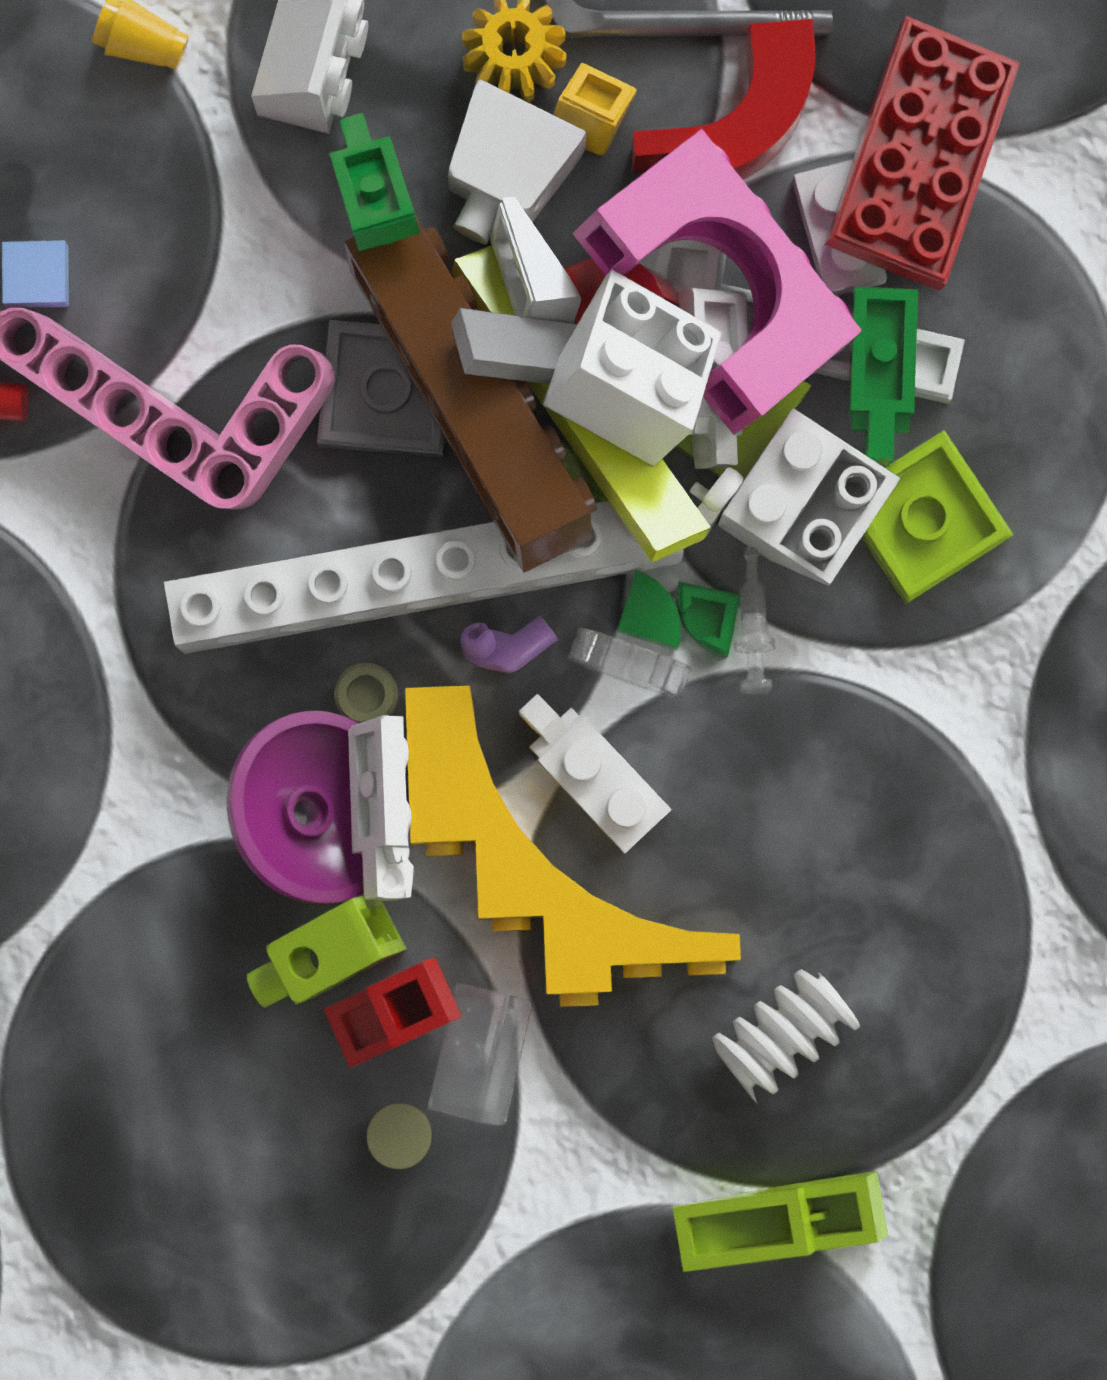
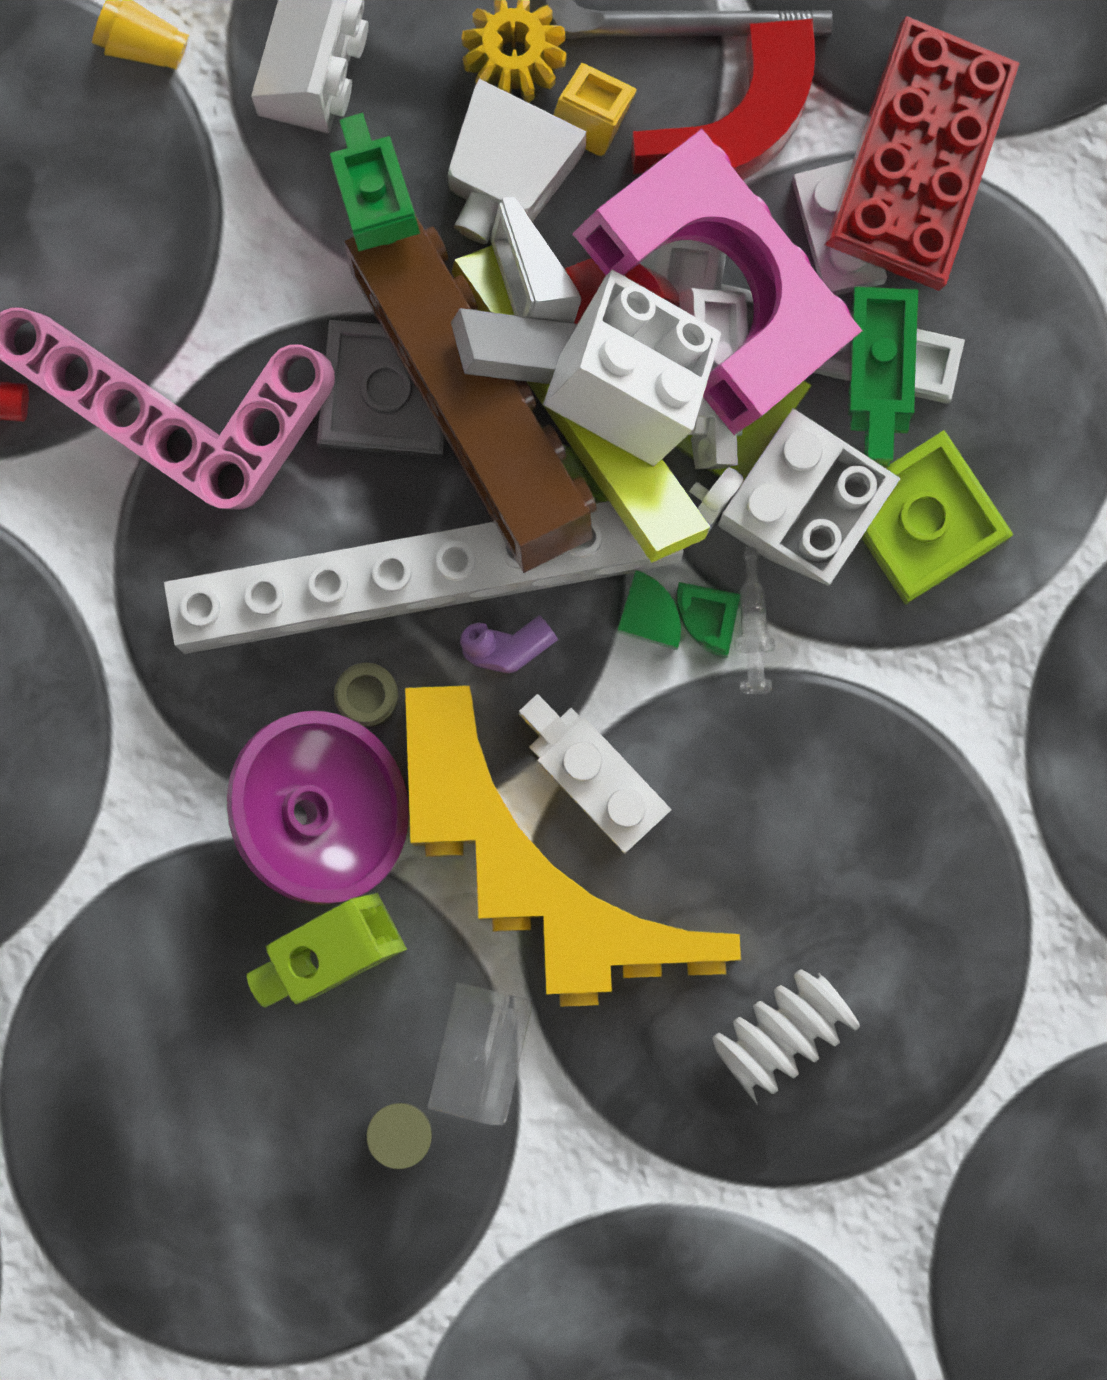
(35, 274): light blue tile -> none
(380, 806): white hinge -> none
(392, 1012): red brick -> none
(629, 663): clear beam -> none
(781, 1222): lime slope -> none

